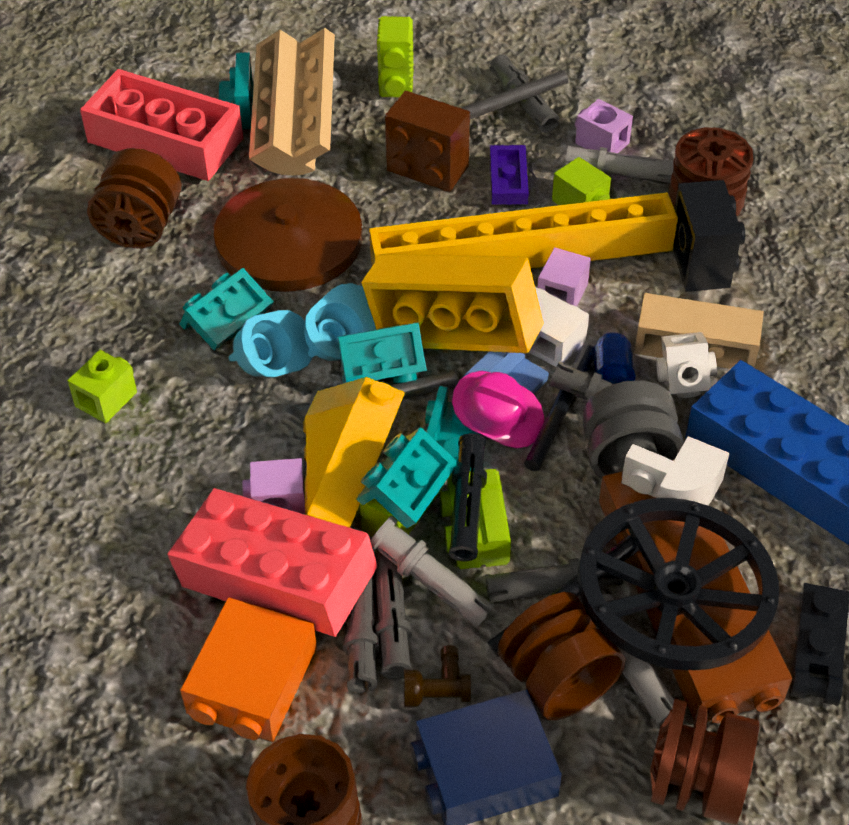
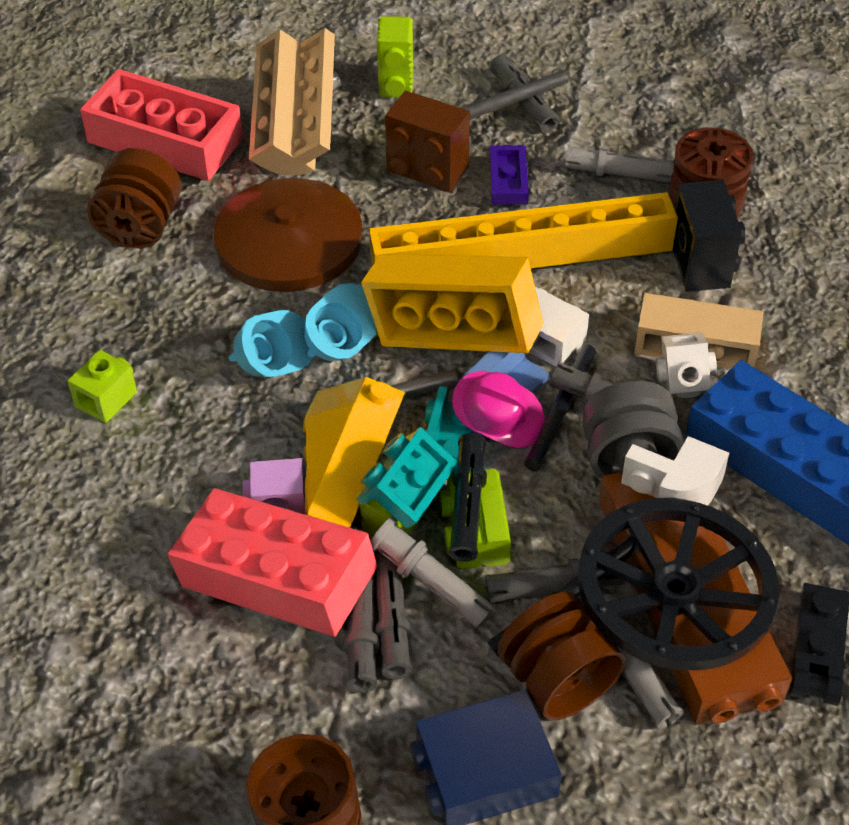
(225, 308): teal bracket -> none
(240, 88): teal bracket -> none
(249, 670): orange brick -> none
(383, 354): teal bracket -> none
(449, 686): dark brown piece -> none
(565, 275): lavender brick -> none
(580, 183): lime brick -> none
(603, 127): lavender brick -> none
(614, 358): clear blue brick -> none
(705, 761): copper wheel -> none

